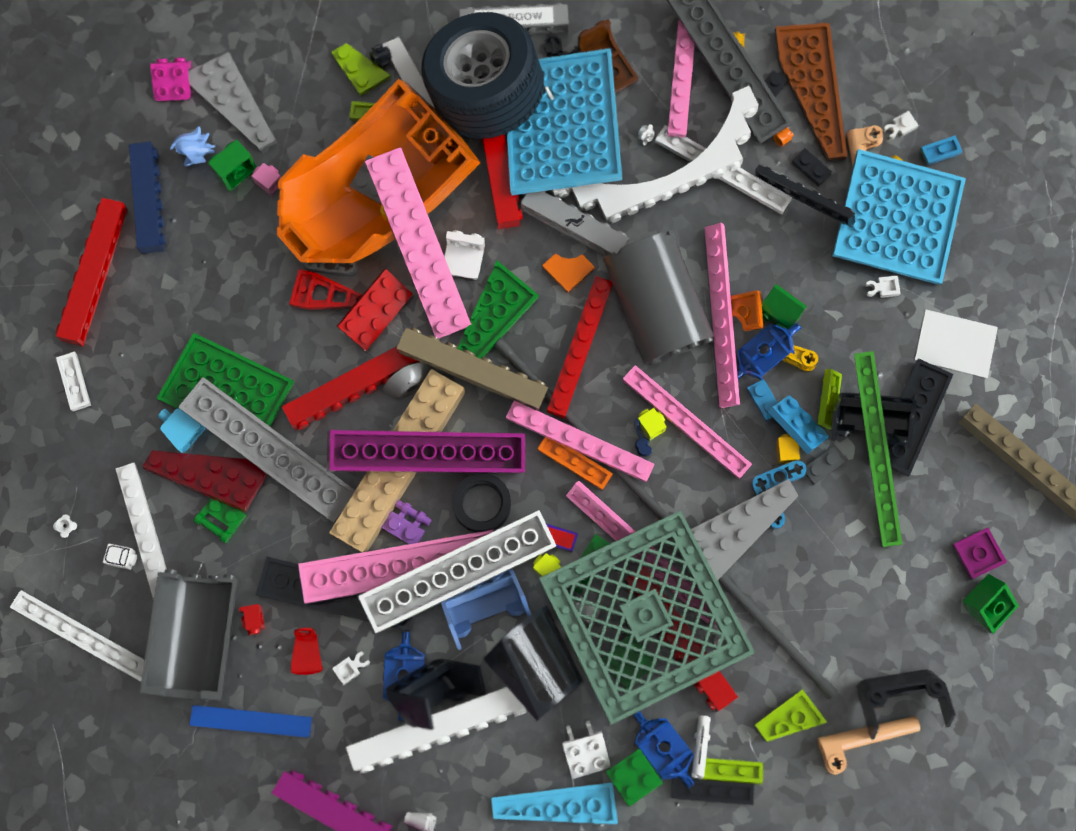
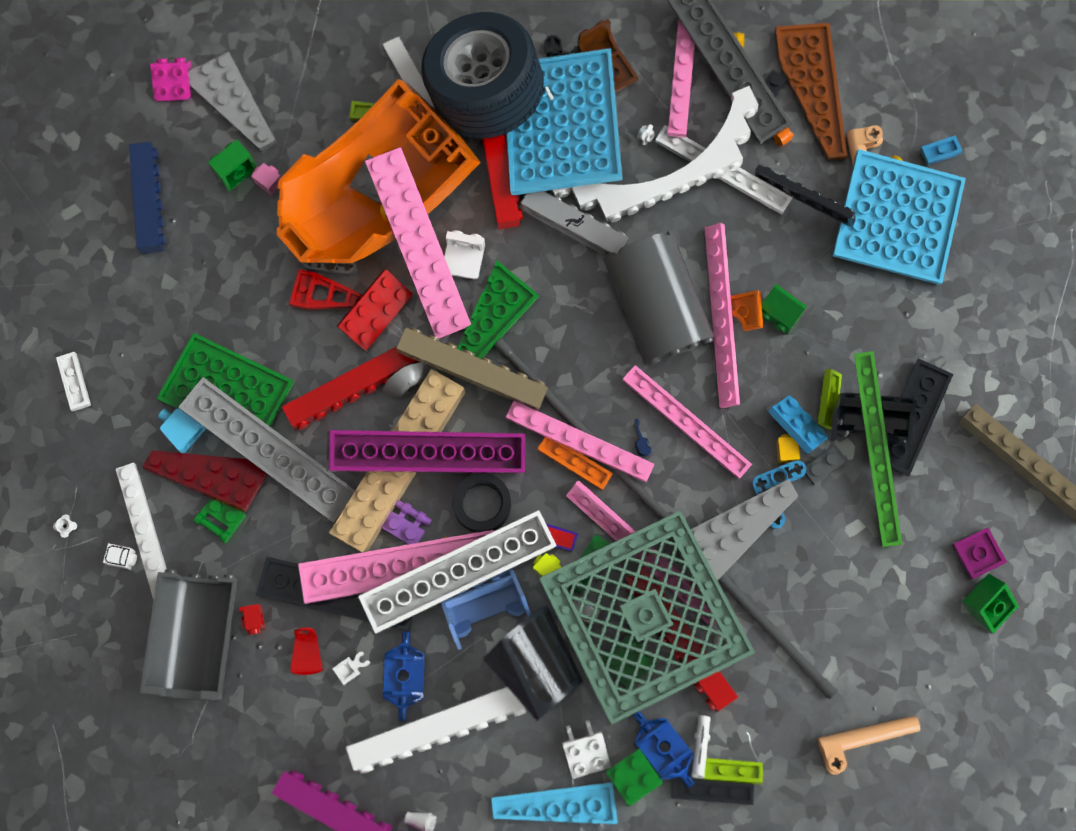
(79, 634): white plate -> none
(91, 272): red brick -> none
(193, 146): light blue hair -> none
(251, 721): blue tile -> none
(359, 69): lime wing -> none
(380, 55): black gear -> none
(432, 684): black windscreen -> none
(535, 19): light grey brick -> none
(568, 271): orange tile -> none
(579, 347): red plate -> none
(652, 423): neon yellow brick -> none
(762, 398): dark azure plate -> none
(780, 346): blue plate -> none
(790, 717): lime wing -> none
(800, 357): yellow piece -> none
(811, 167): black plate -> none
(875, 691): black windscreen -> none
(886, 287): white plate -> none
(902, 124): white plate -> none
(956, 343): white sticker -> none

